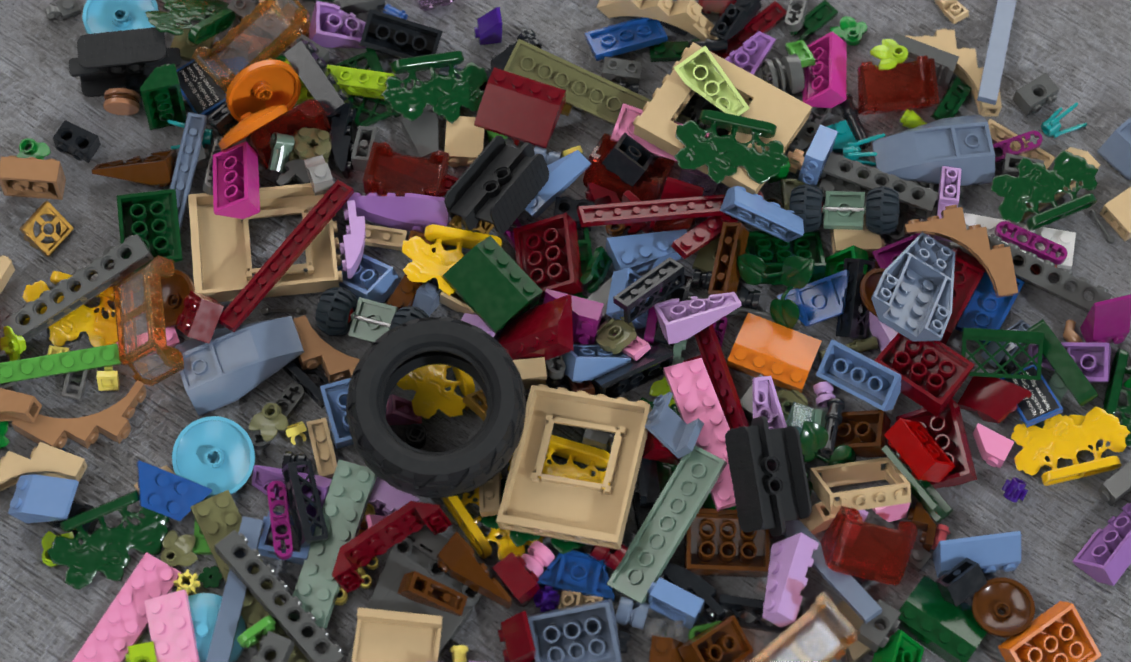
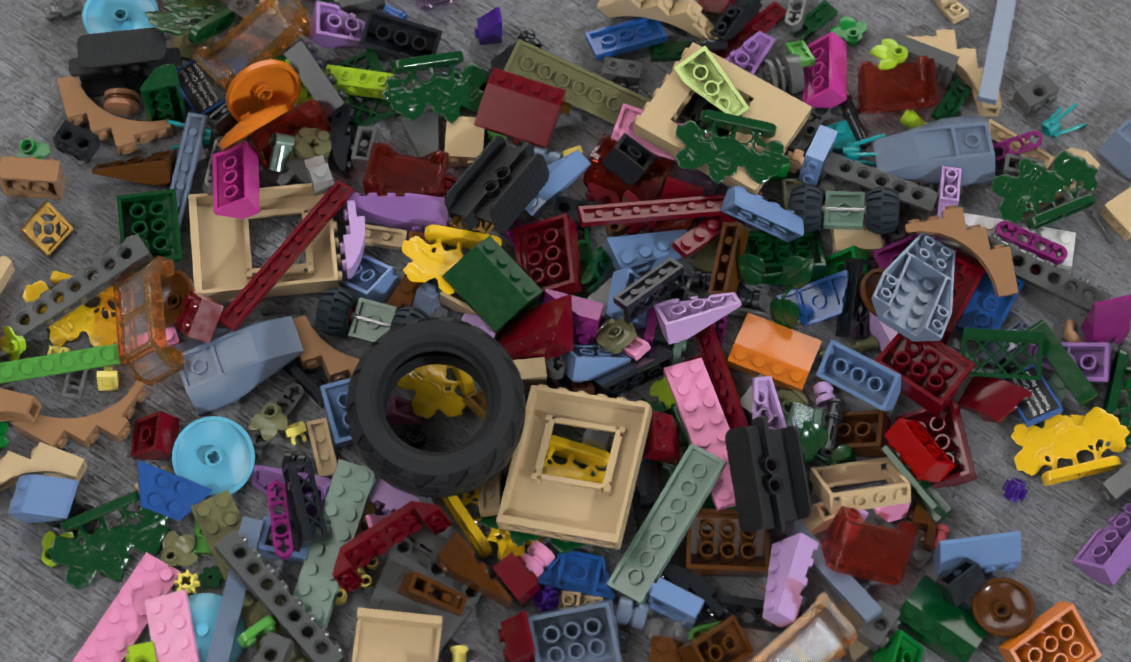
(126, 132): none -> medium nougat arch
(154, 436): none -> dark red slope
(610, 559): dark red wheel -> none
(671, 429): sand blue panel -> none
(992, 445): bright pink slope -> none

